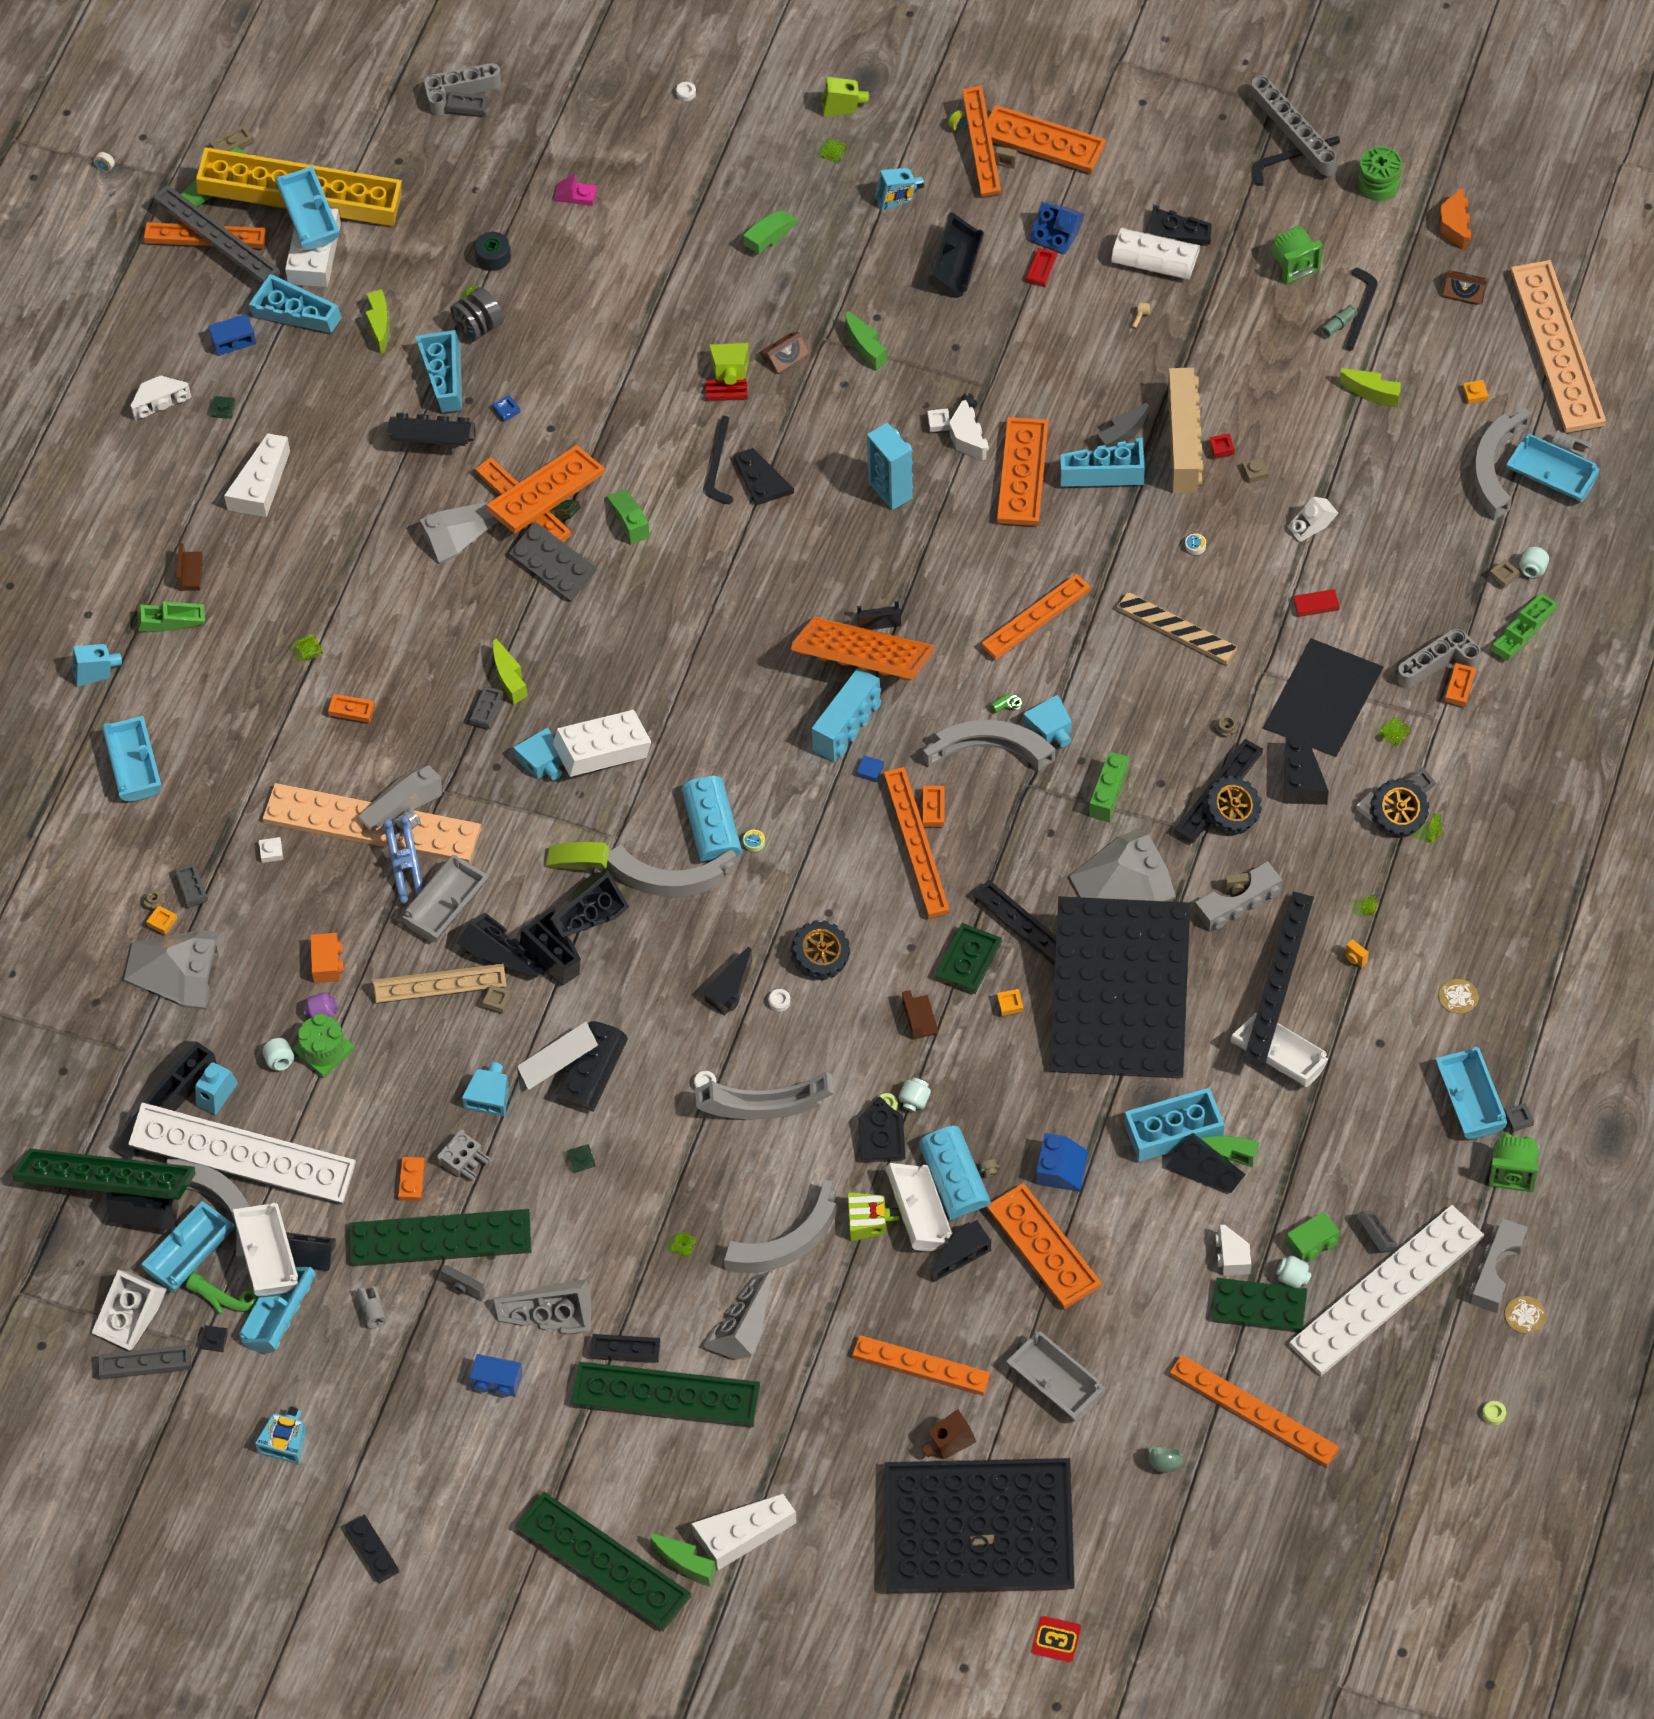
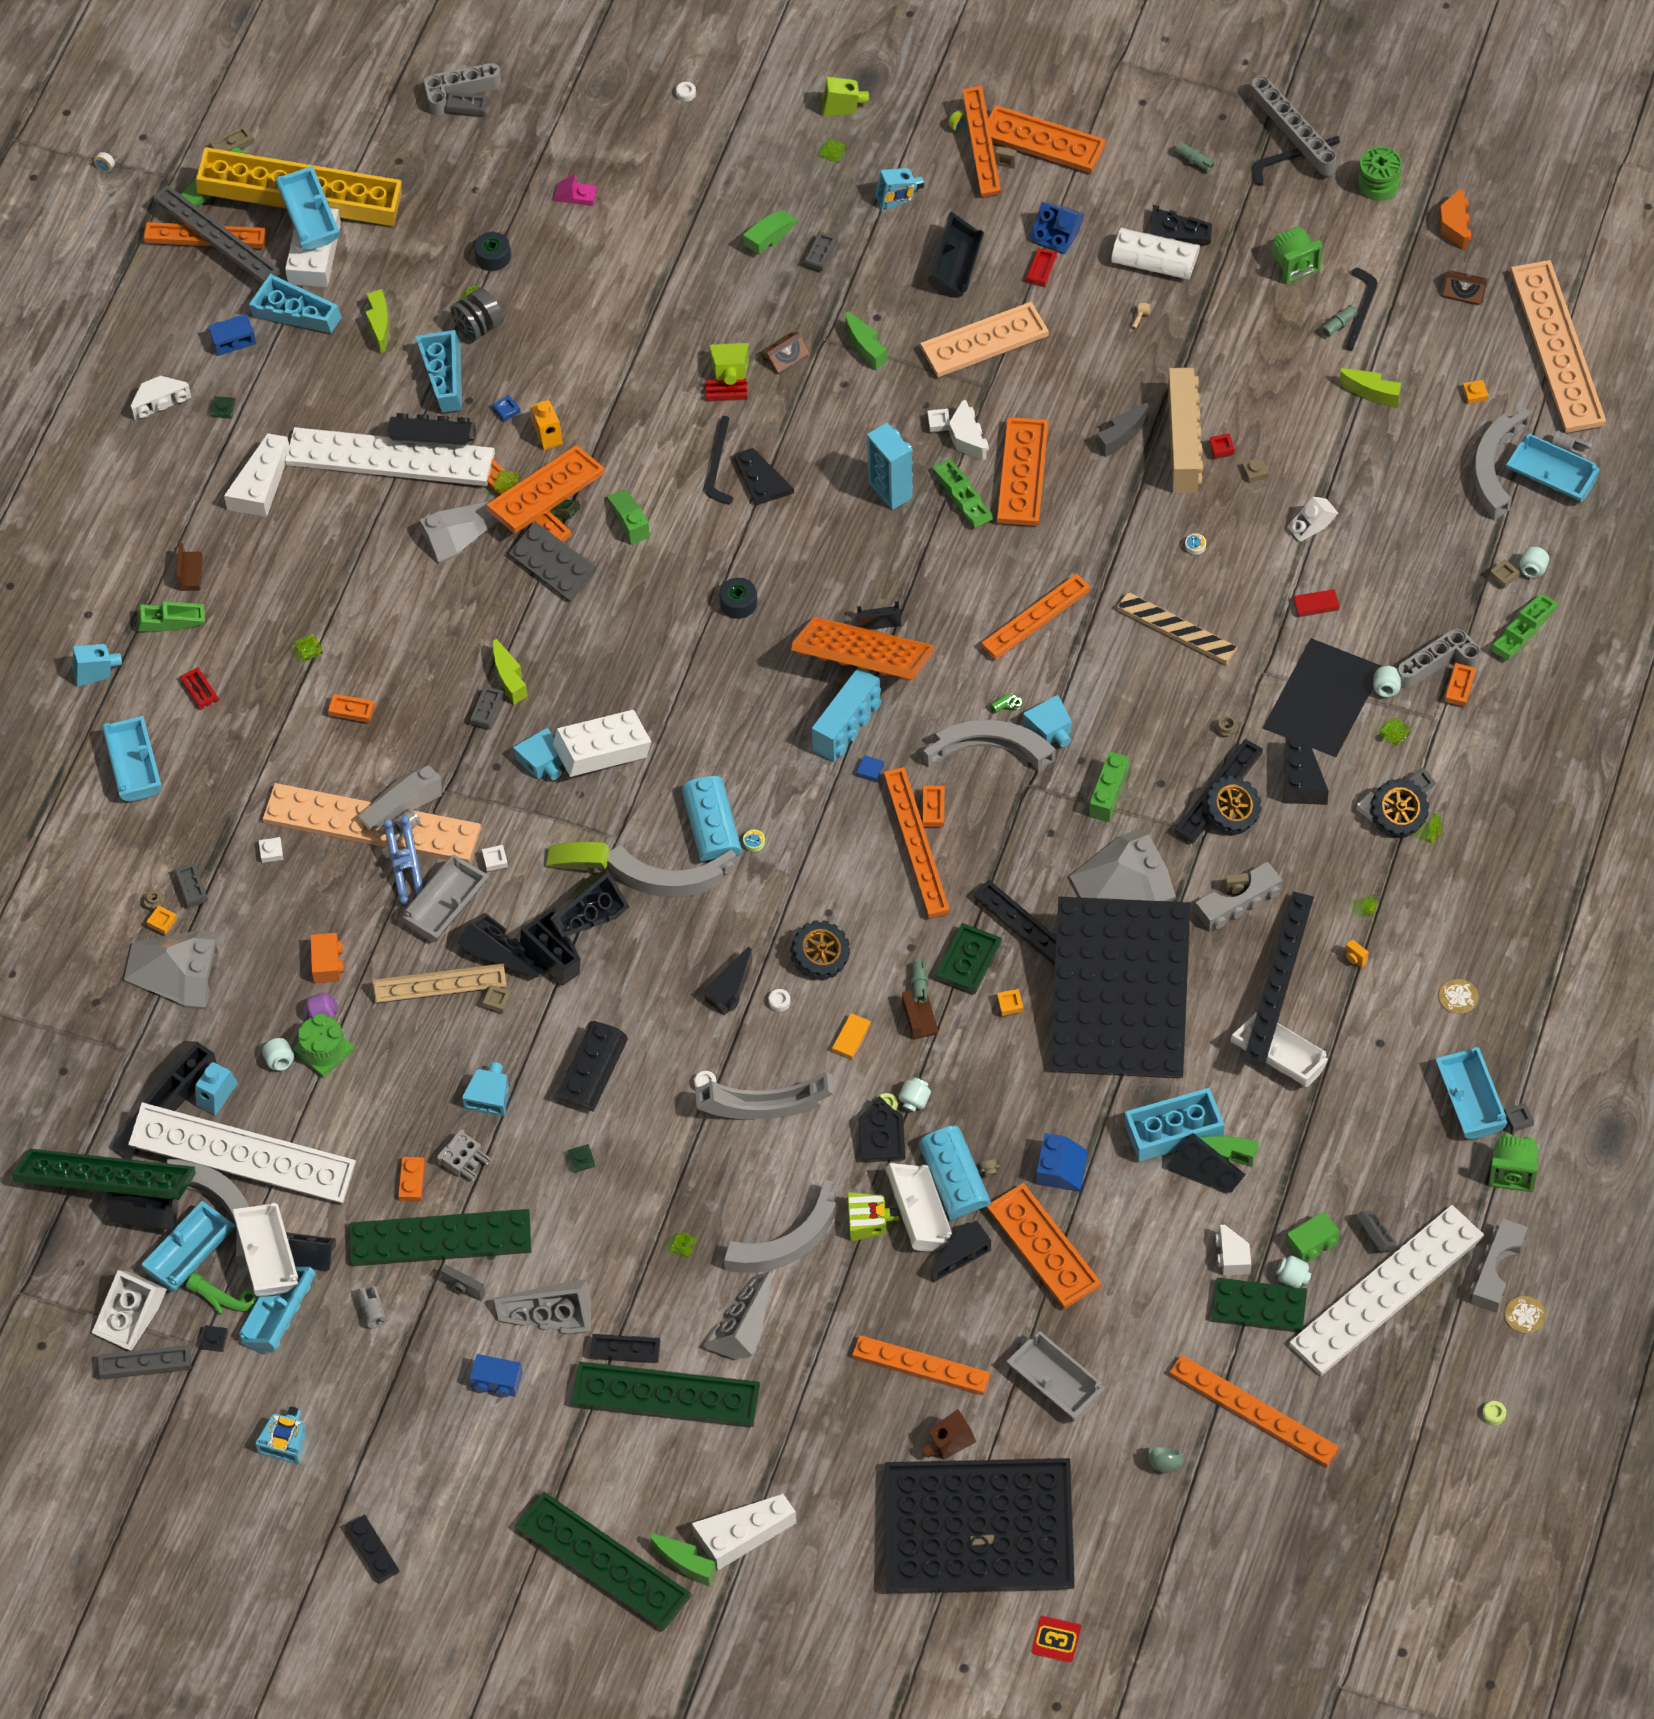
(206, 700): none -> red tile
(389, 458): none -> white plate
(494, 858): none -> white plate
(506, 480): none -> clear neon green plate
(543, 417): none -> light orange torso
(557, 1055): white sticker -> none
(738, 598): none -> black wheel
(820, 251): none -> dark grey plate
(851, 1036): none -> light orange tile
(919, 981): none -> sand green pin
(961, 492): none -> bright green slope
(970, 400): black piece -> none
(984, 339): none -> light nougat plate
(1104, 466): medium azure wedge -> none
(1194, 157): none -> sand green pin
(1387, 681): none -> light aqua head

